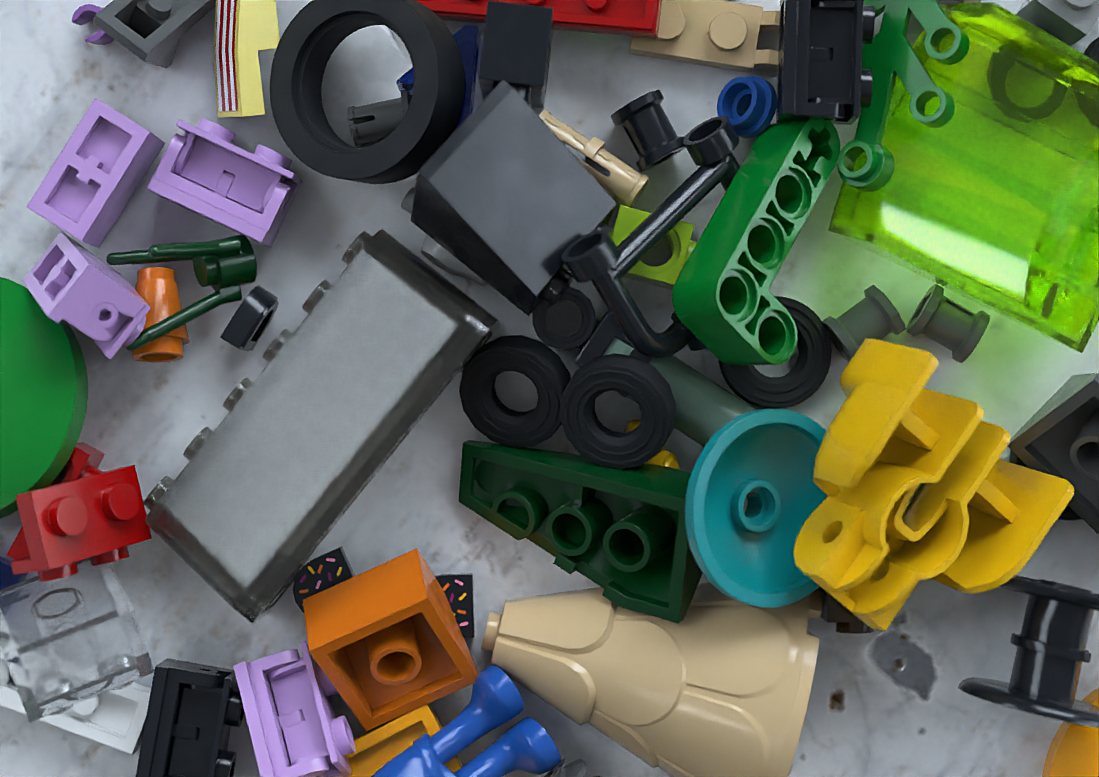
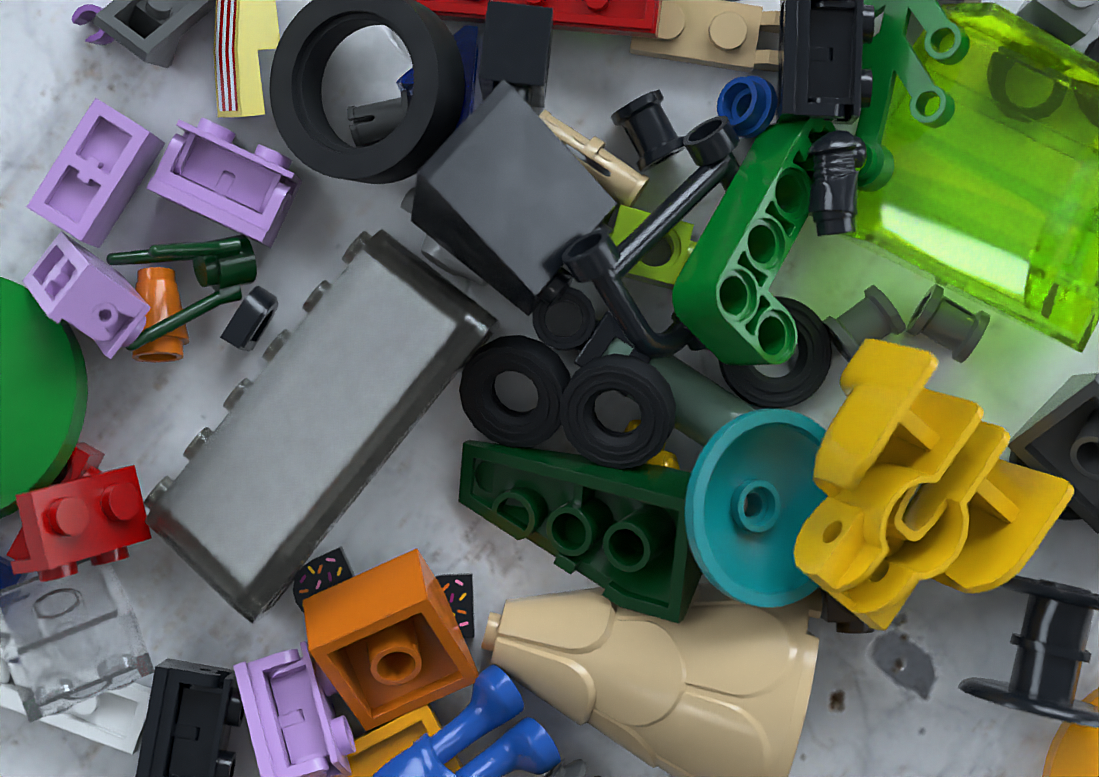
(836, 182): none -> black arm

